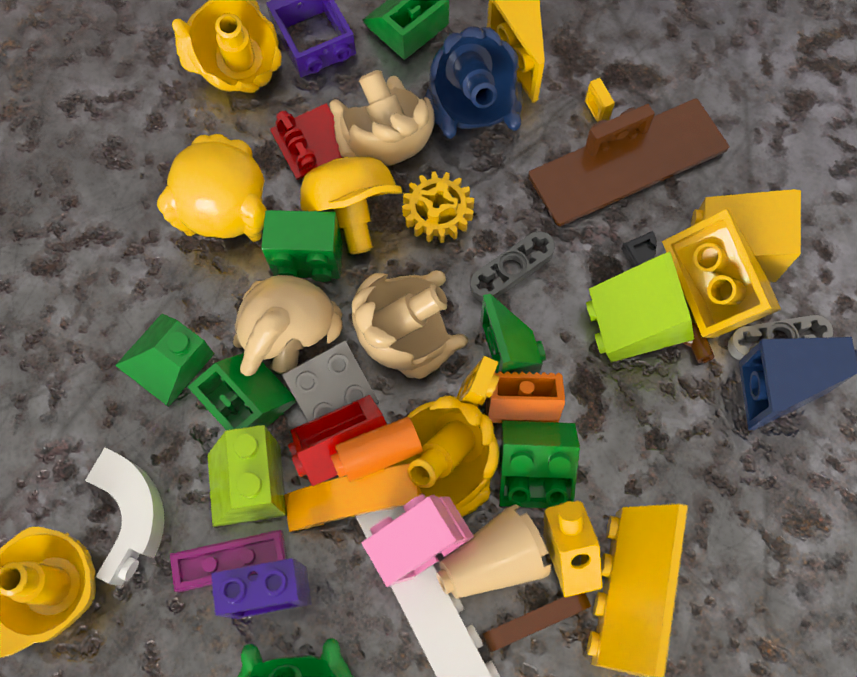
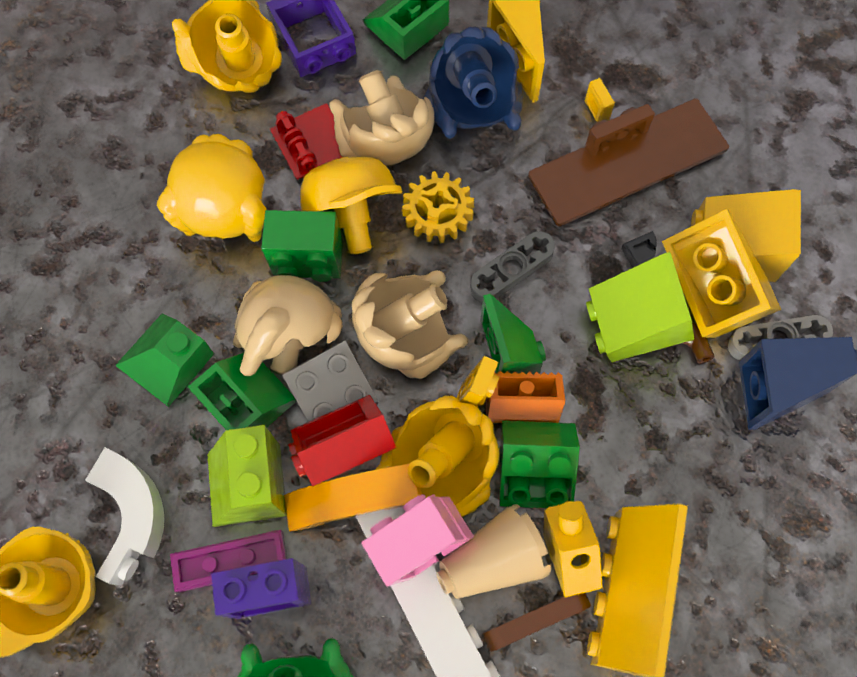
(377, 450): orange brick -> none

